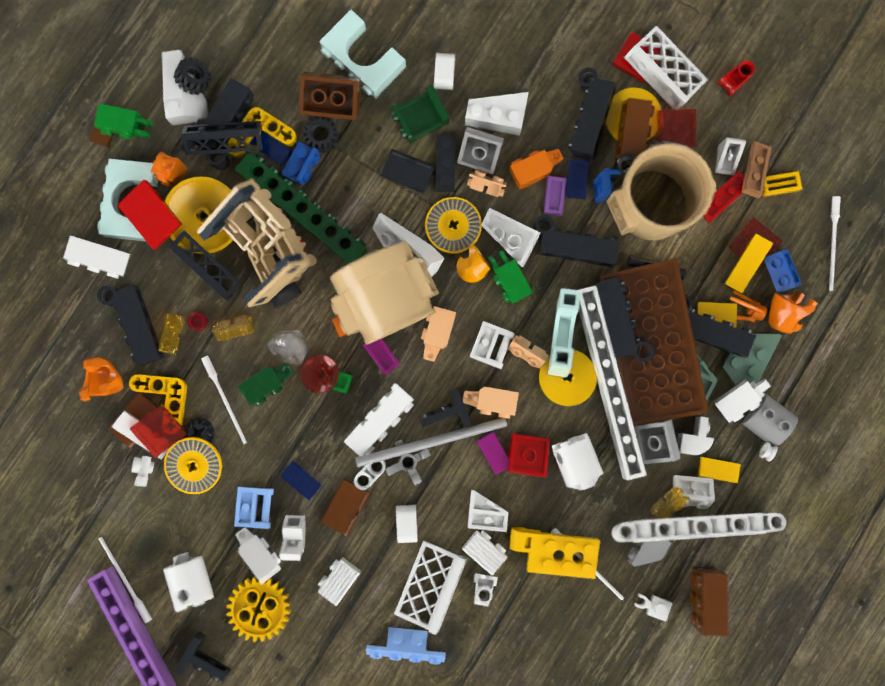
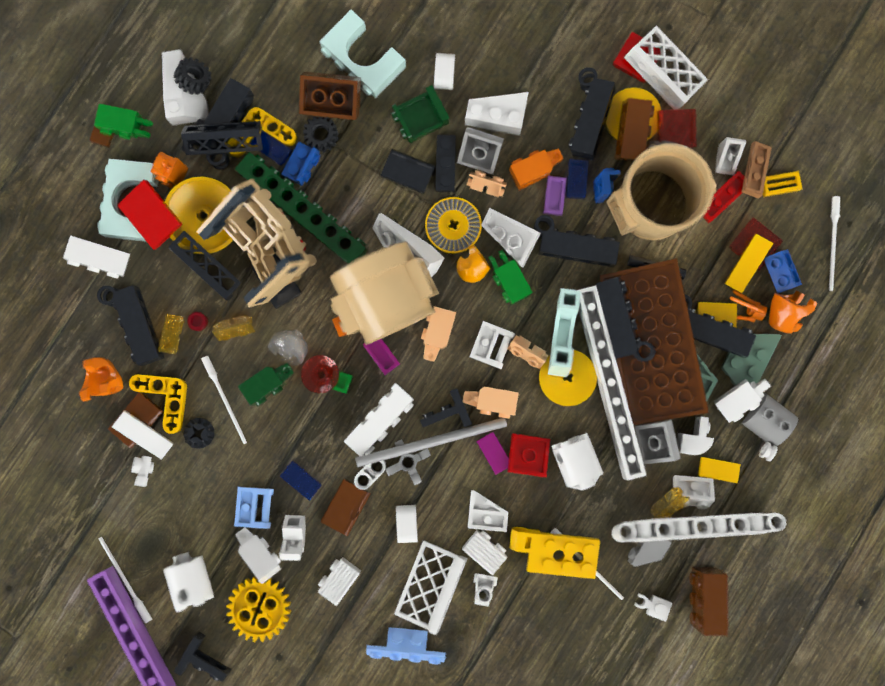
(158, 430): clear red plate -> none
(178, 465): piece -> none
(624, 157): black bush -> none
(735, 79): red piece -> none

